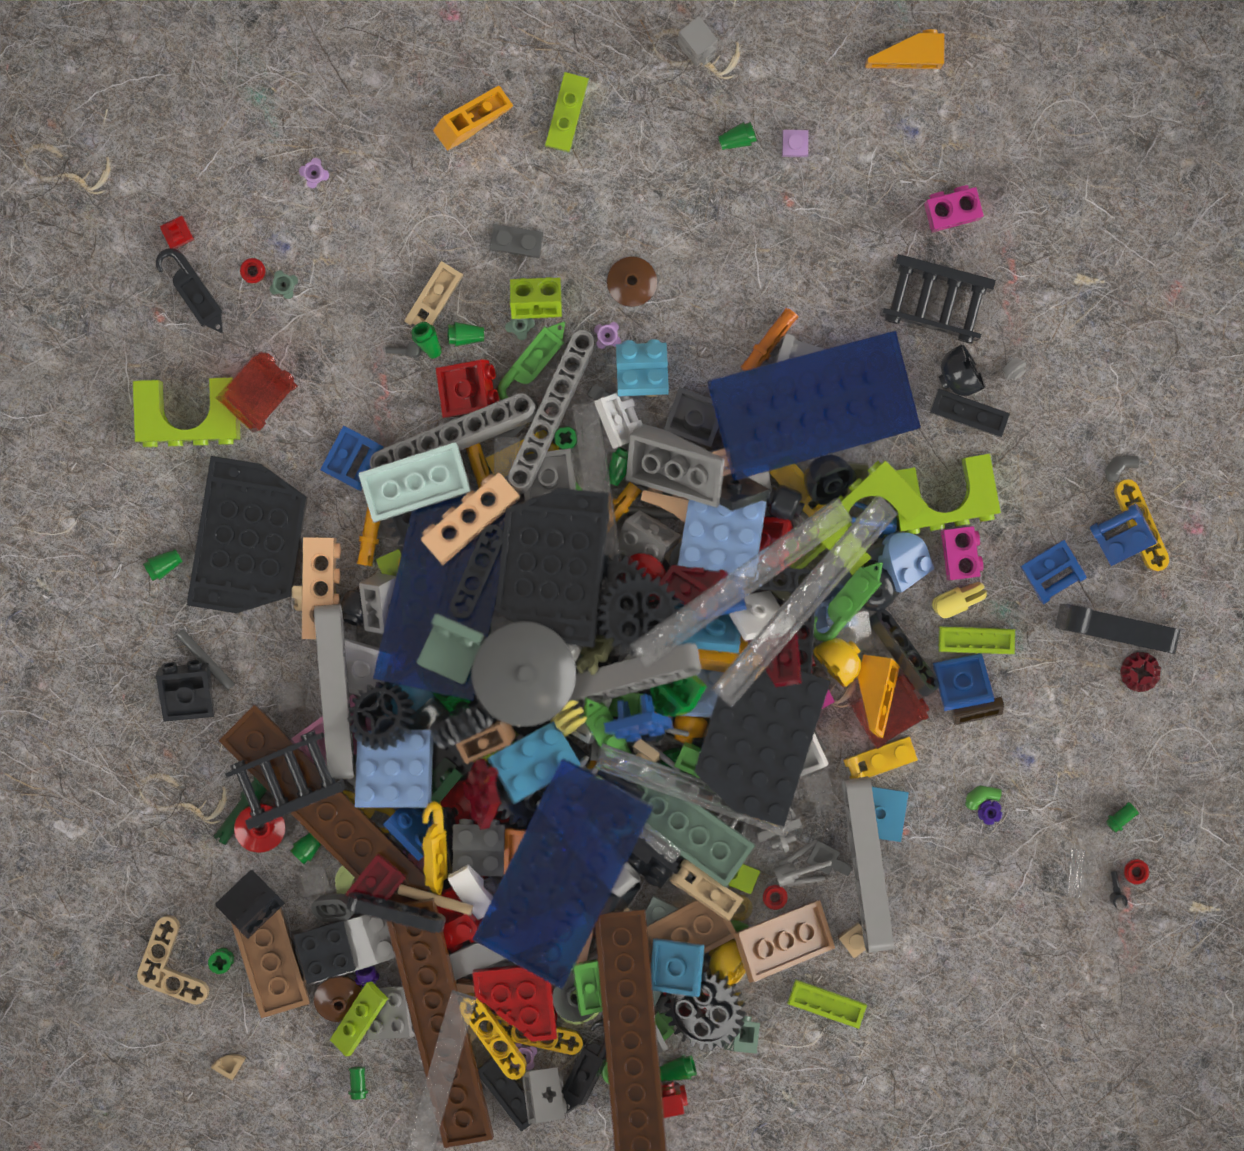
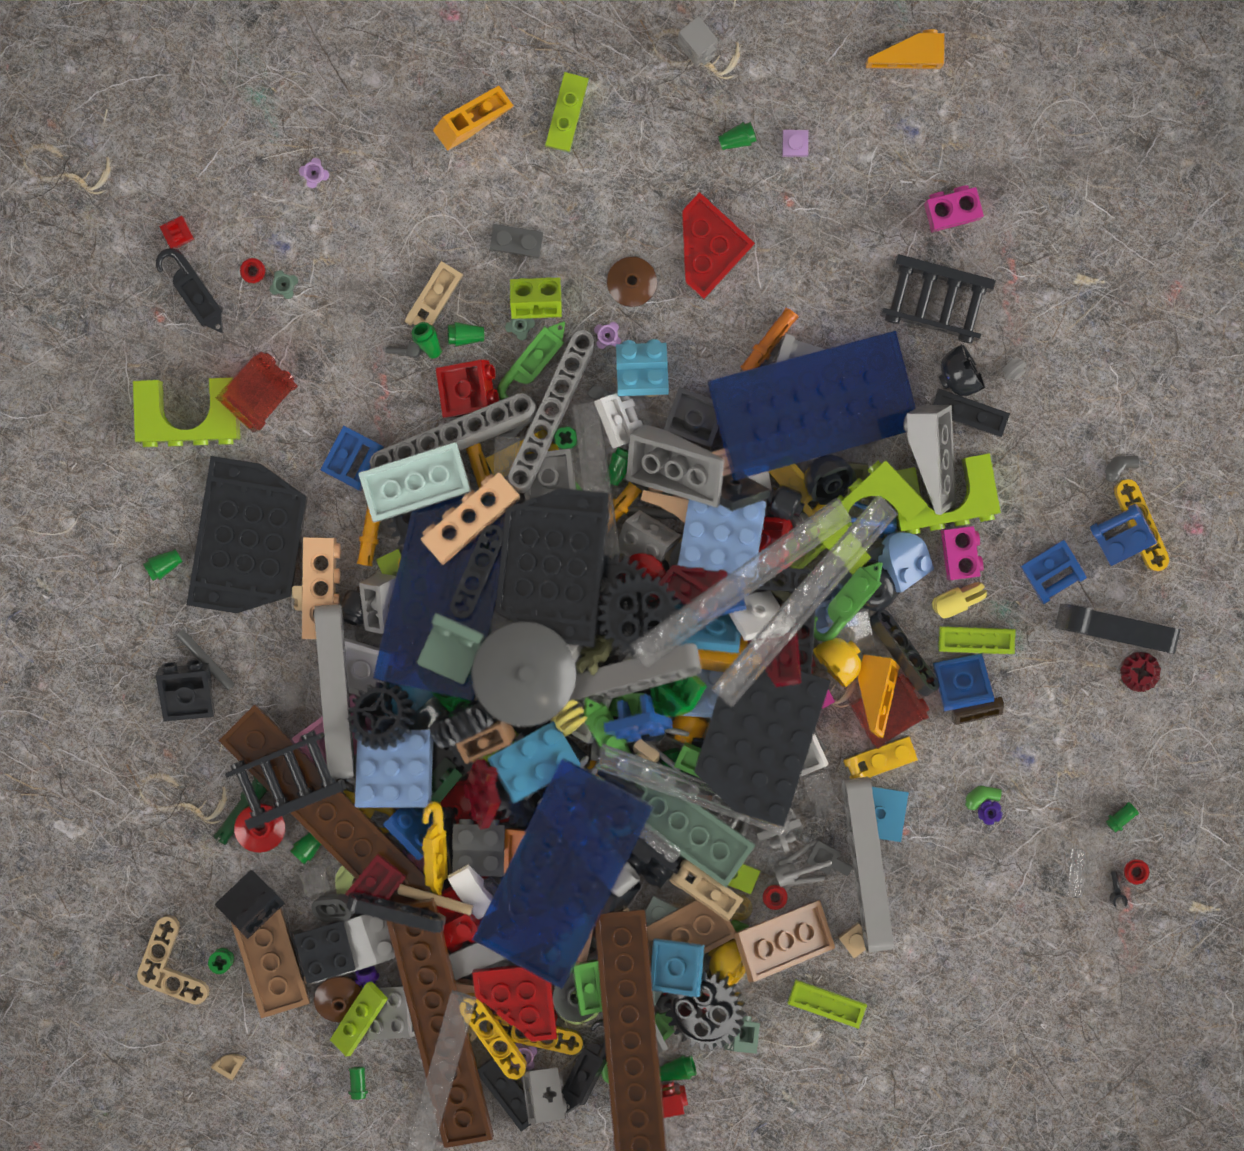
(710, 245): none -> red plate
(932, 445): none -> light grey slope

